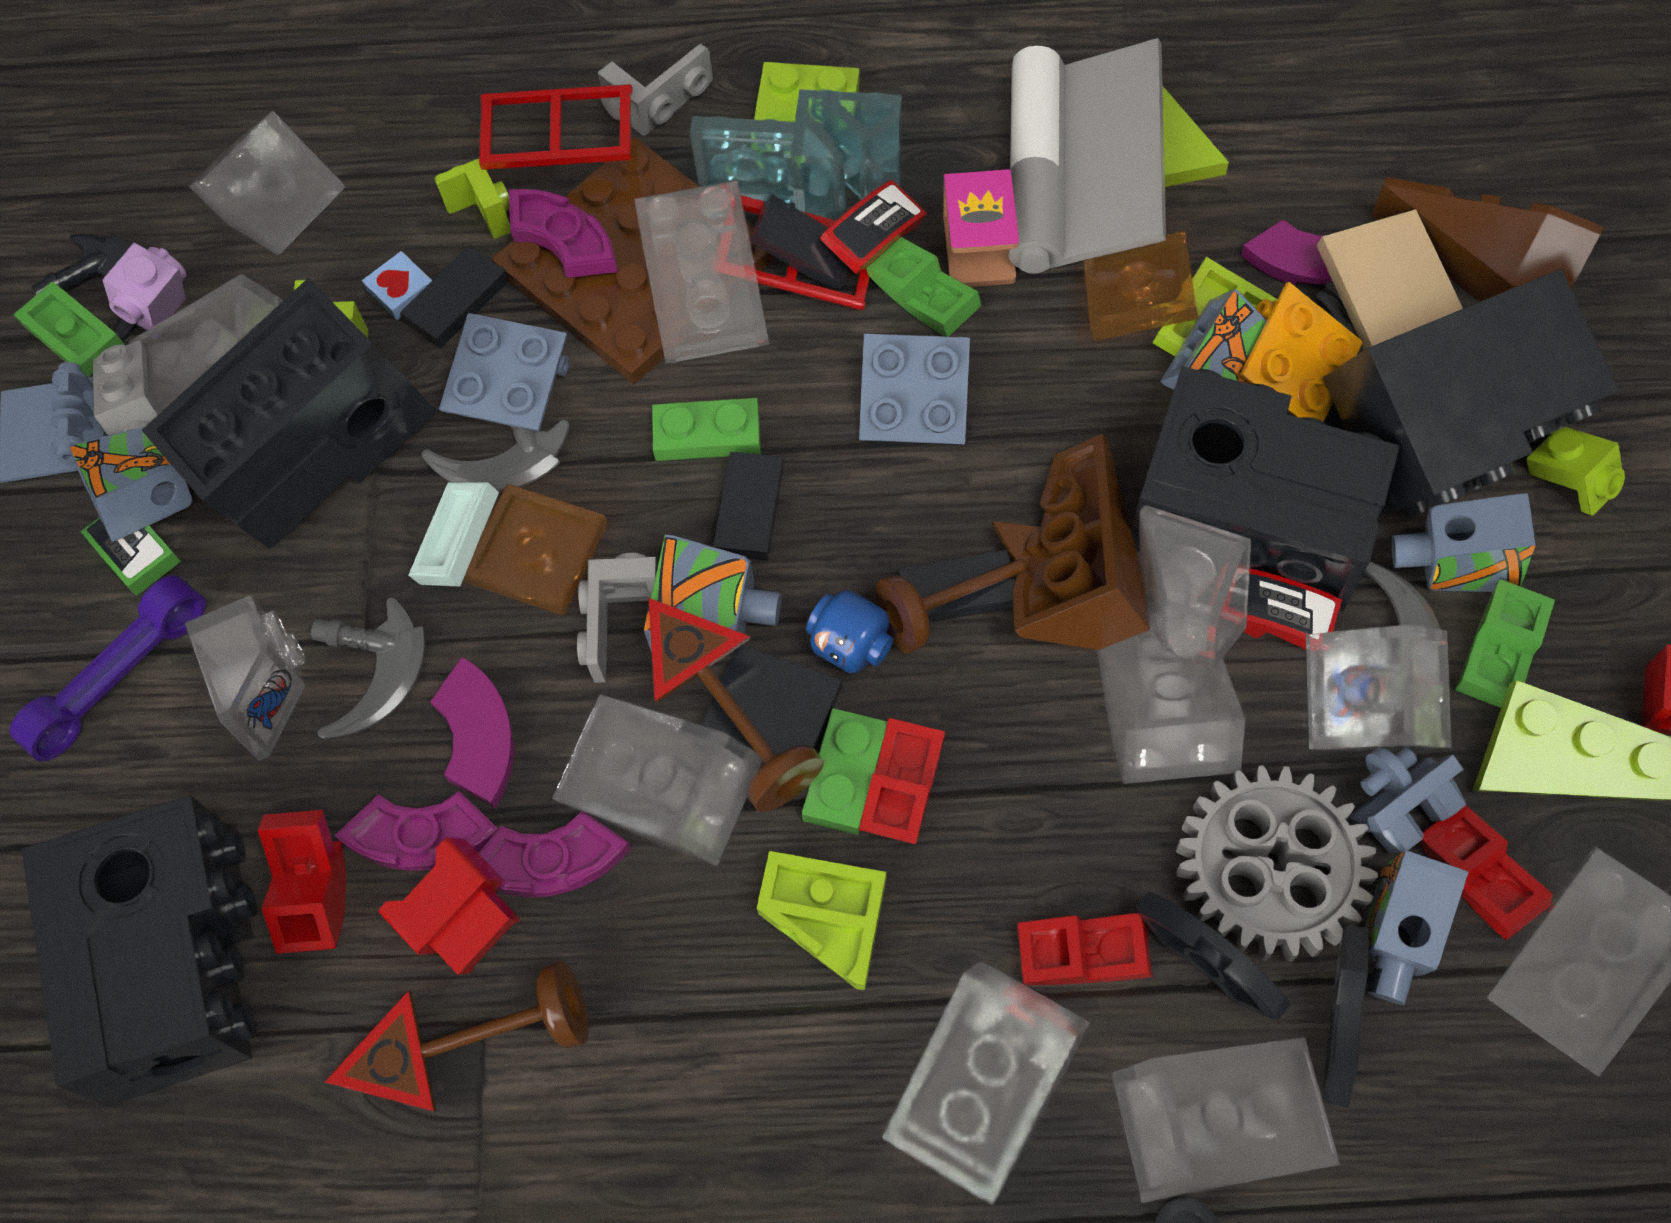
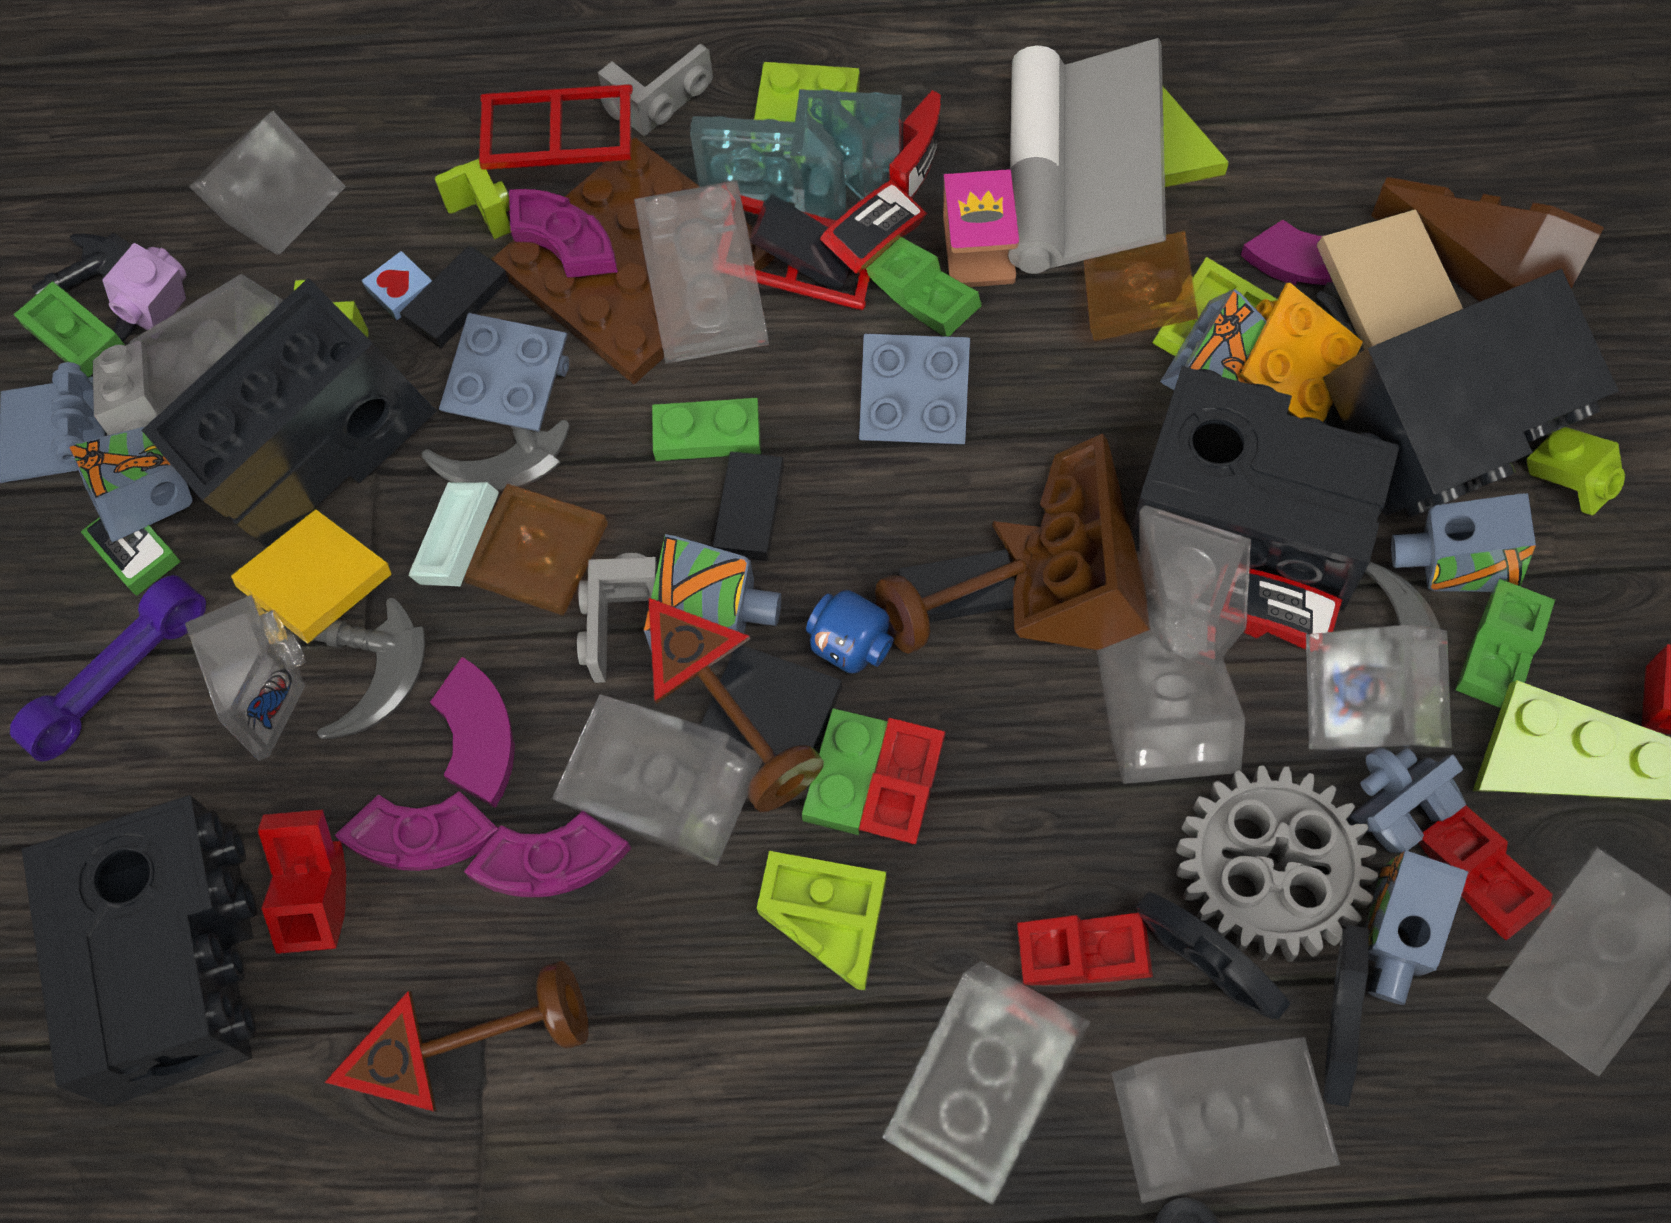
(311, 575): none -> yellow tile
(453, 908): red piece -> none
(920, 145): none -> red slope

